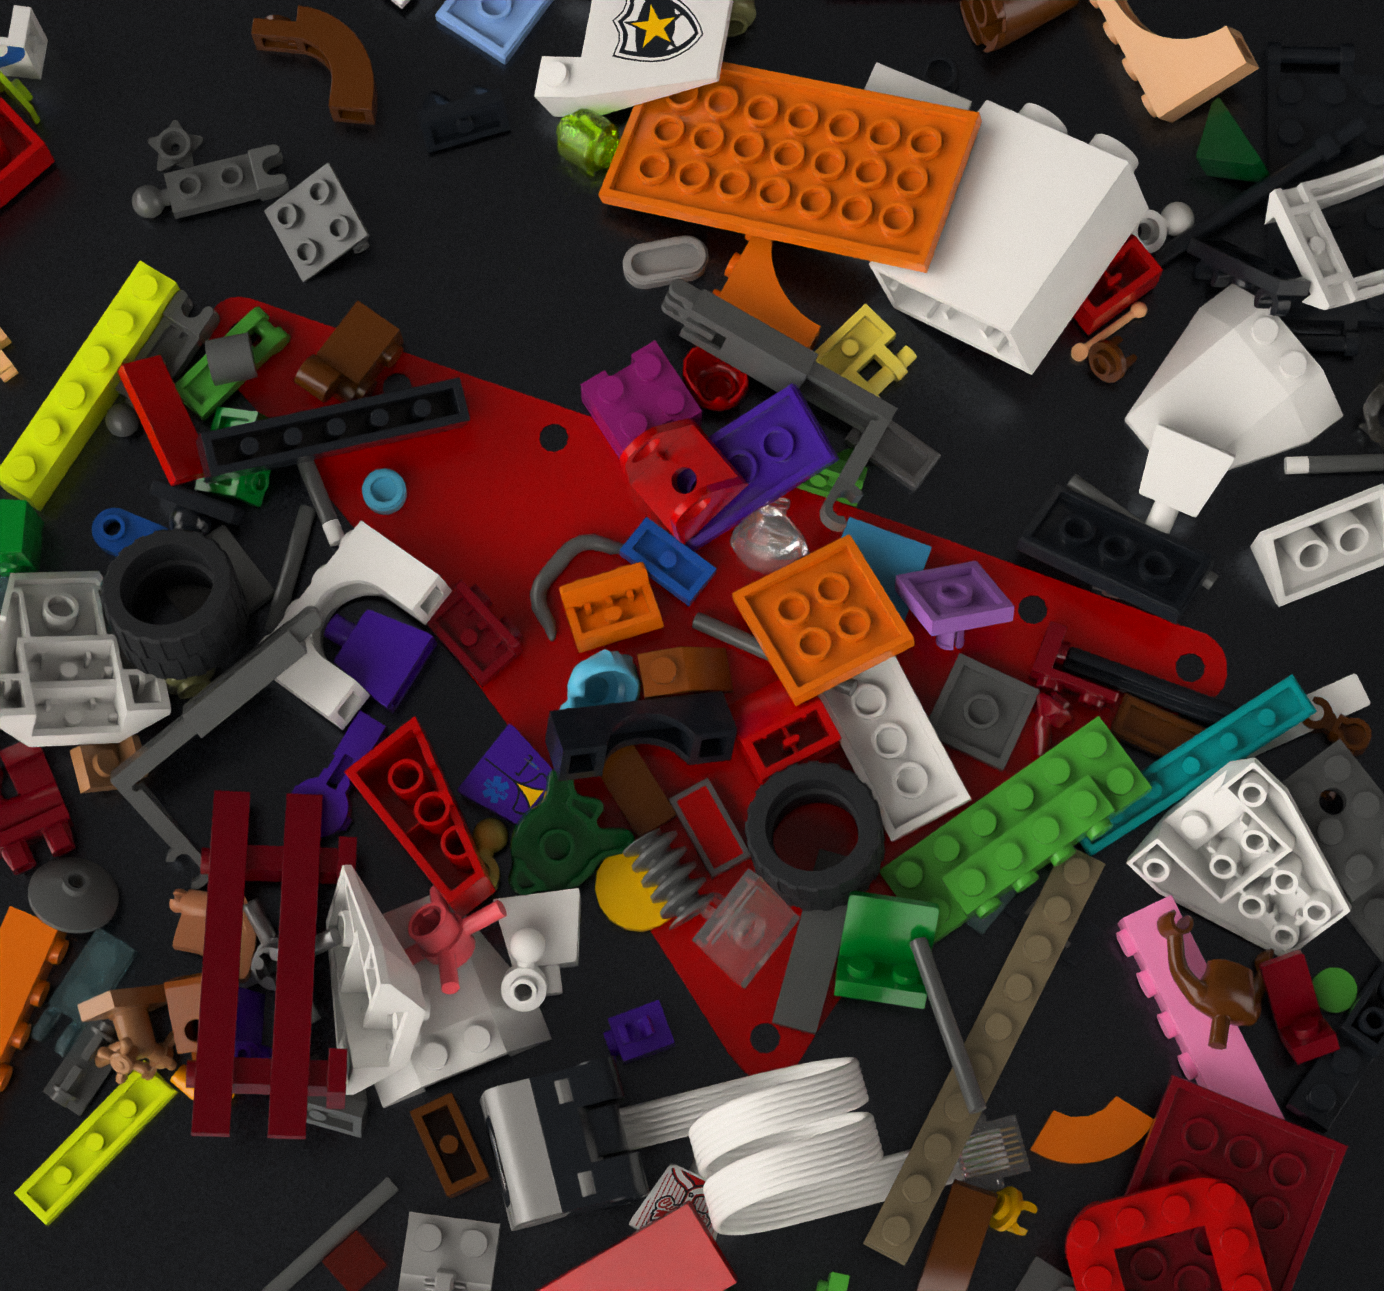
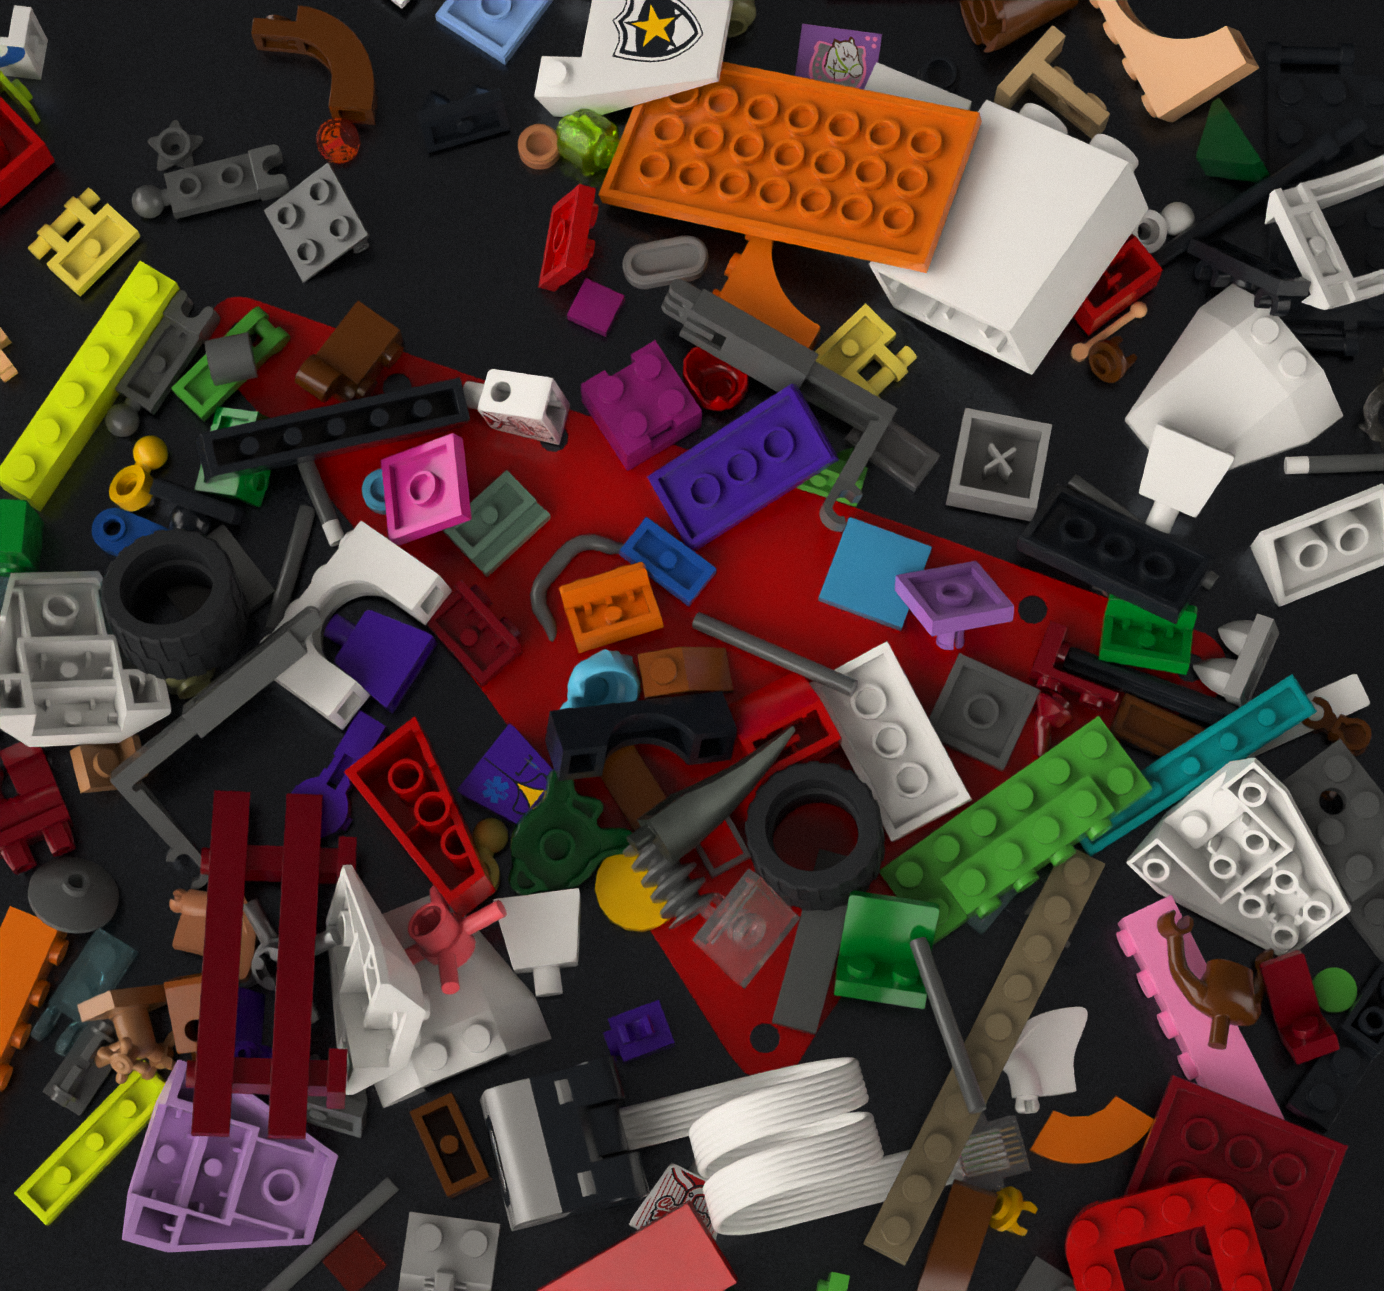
(91, 249): none -> light yellow plate
(132, 484): none -> yellow plate
(163, 418): red tile -> none
(223, 1189): none -> lavender wedge
(338, 140): none -> clear red tile
(426, 489): none -> dark pink tile
(500, 523): none -> sand green plate
(520, 404): none -> white torso
(527, 948): white plate -> none
(538, 146): none -> nougat tile
(567, 239): none -> red hinge
(595, 307): none -> magenta tile
(657, 466): red hose -> none
(693, 813): none -> pearl dark grey piece
(768, 539): clear piece -> none
(823, 619): orange plate -> none
(837, 55): none -> sticker
(999, 464): none -> light grey brick
(1045, 1057): none -> white arm
(1053, 86): none -> tan bracket
(1145, 639): none -> green bracket
(1238, 678): none -> light grey tile

